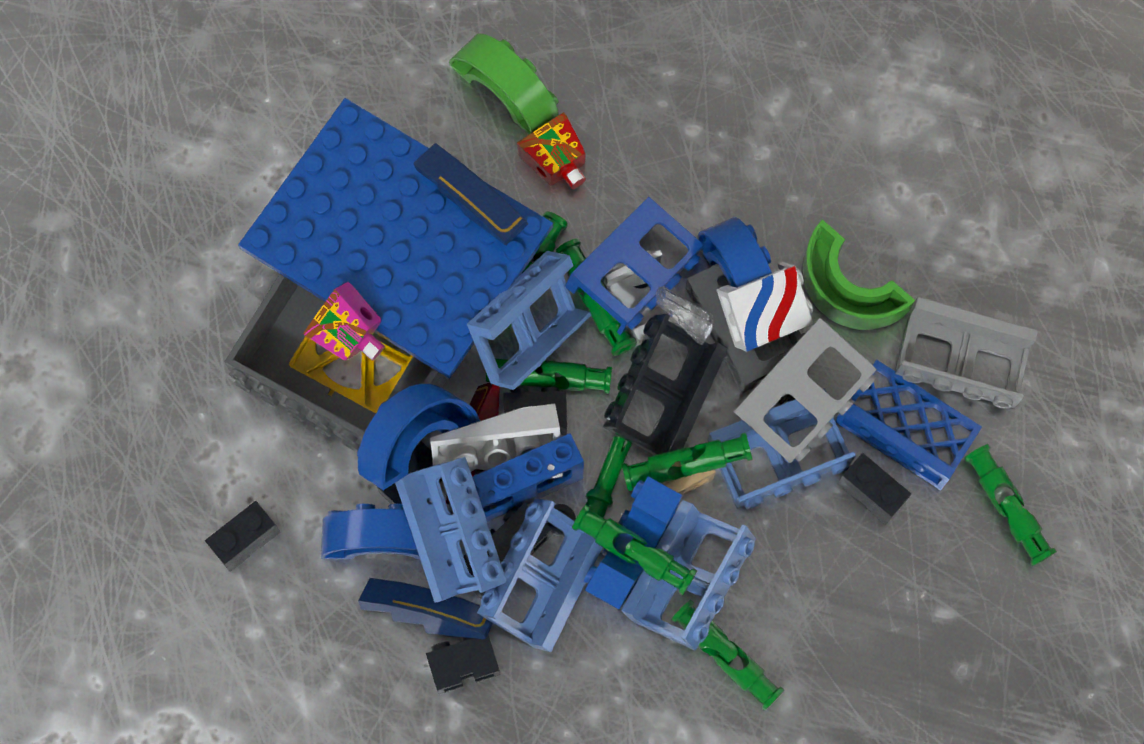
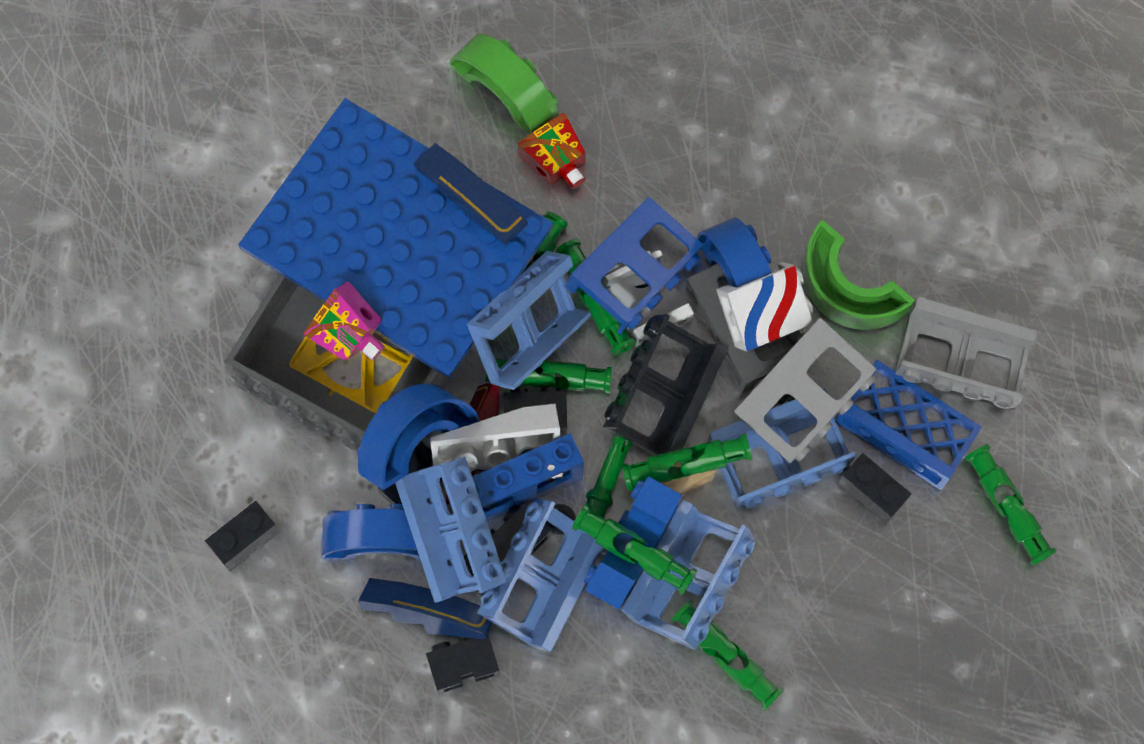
(690, 317): clear slope -> none

